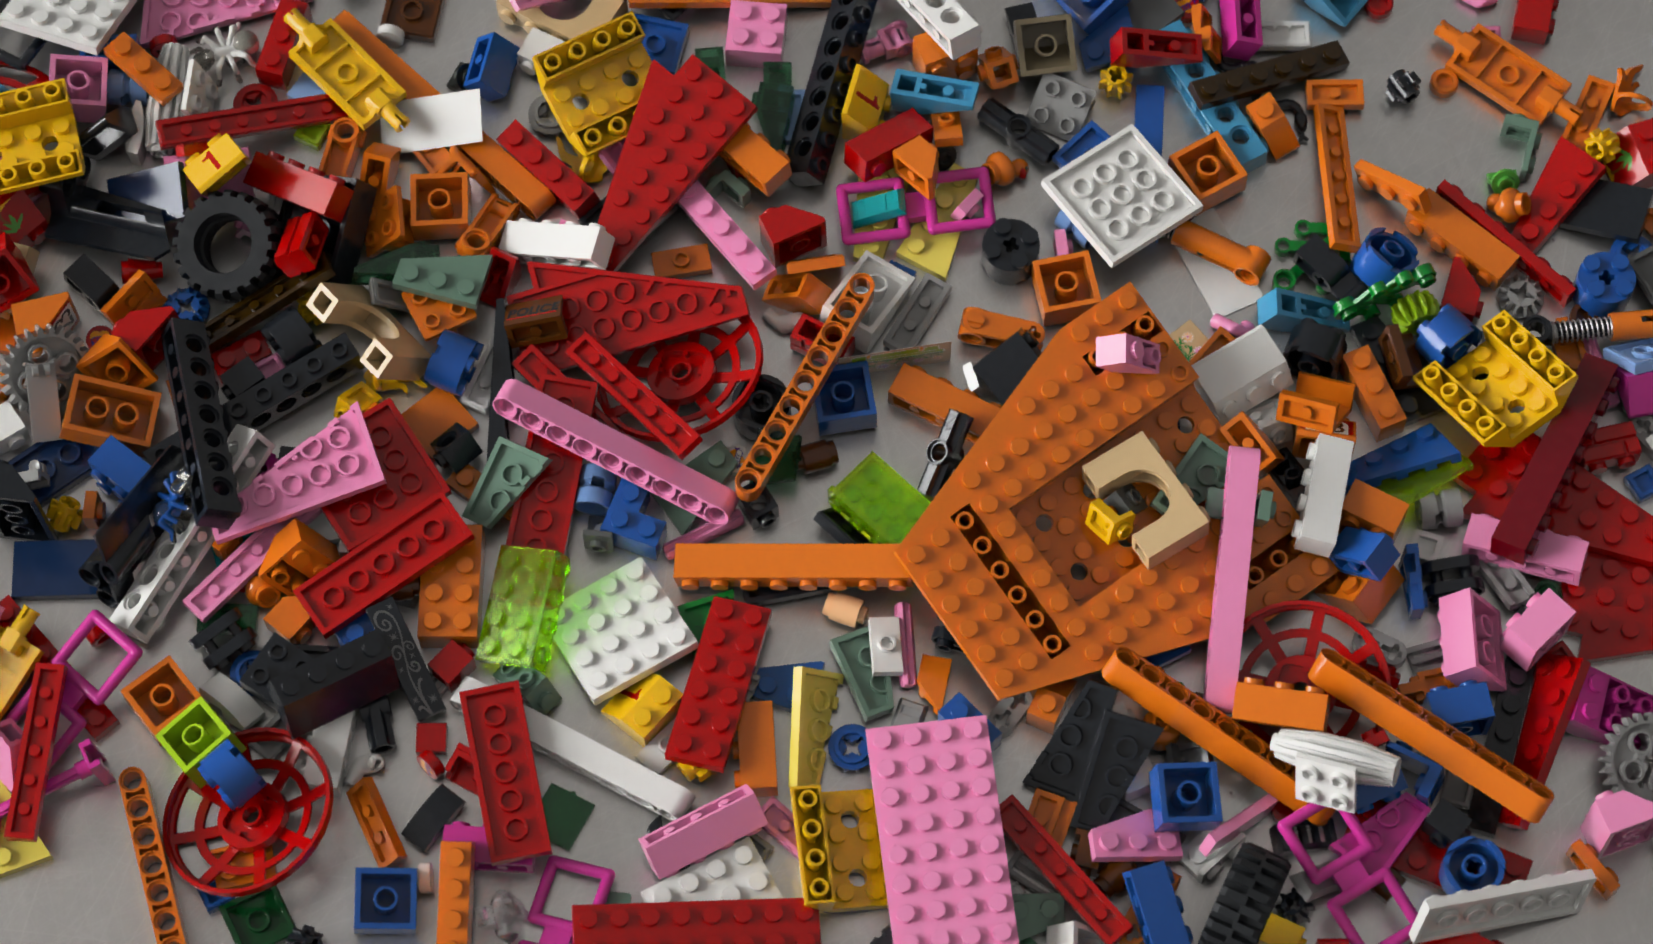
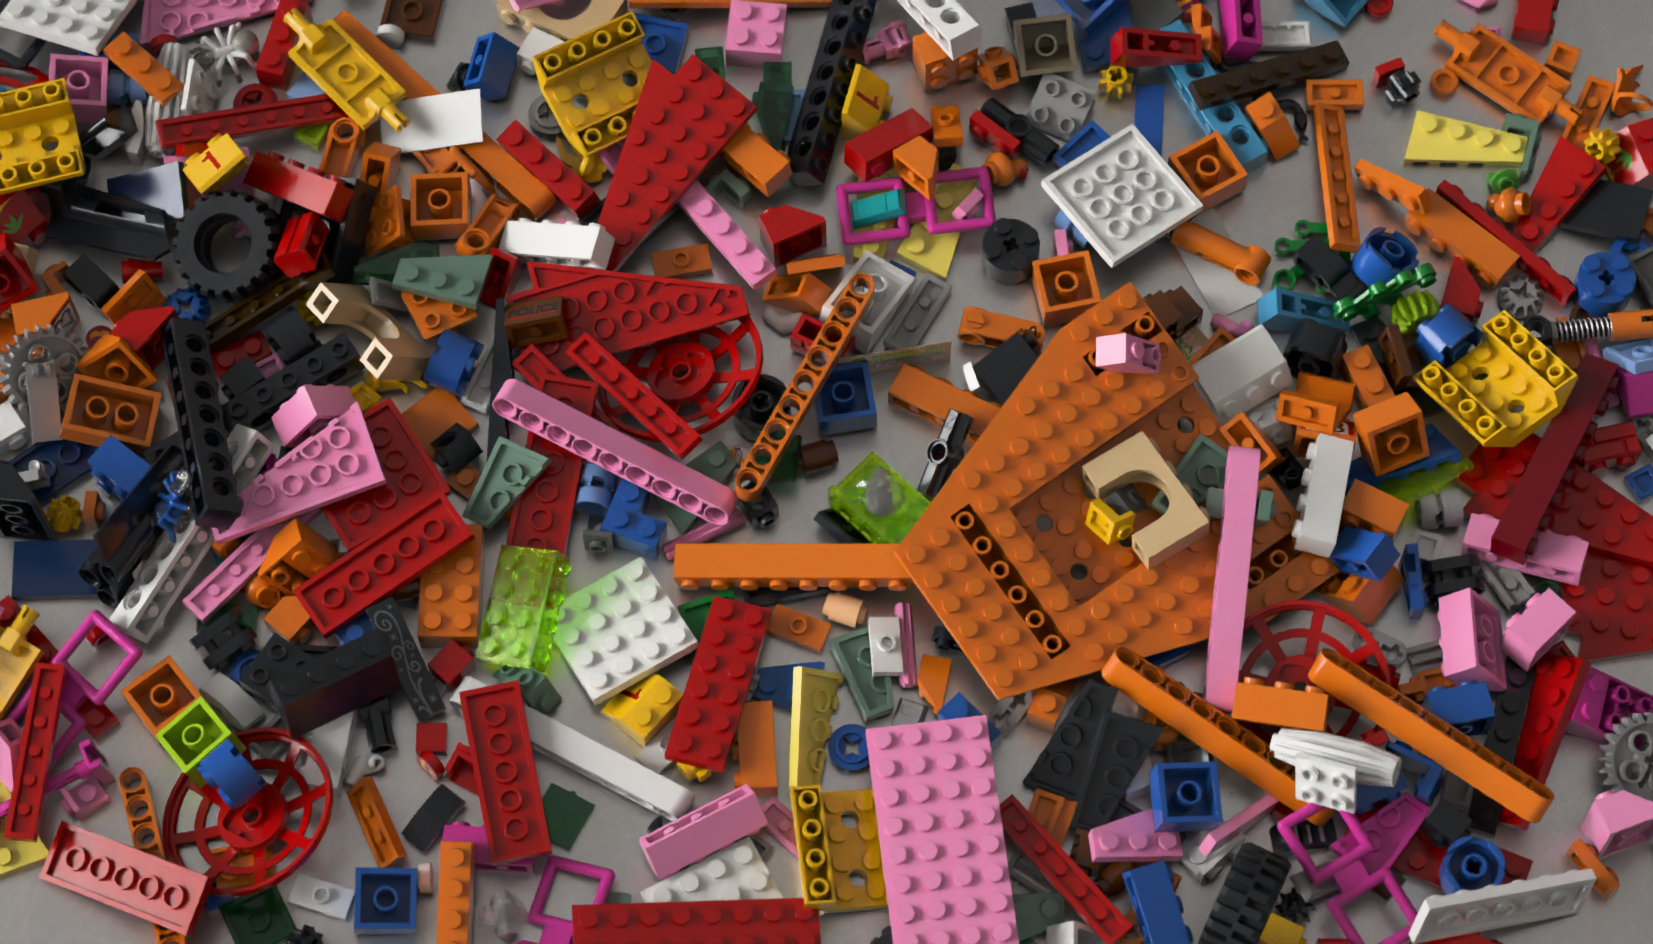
(53, 278): none -> orange bracket
(84, 798): none -> bright pink bracket
(126, 878): none -> plate
(310, 412): none -> bright pink brick
(322, 897): none -> white plate
(799, 628): none -> orange plate
(882, 493): none -> clear piece
(931, 93): dark azure slope -> none
(985, 129): none -> red plate
(1175, 311): none -> reddish brown brick
(1386, 69): none -> red tile
(1391, 434): none -> orange brick
(1449, 140): none -> light yellow wing
(1562, 58): none -> orange plate

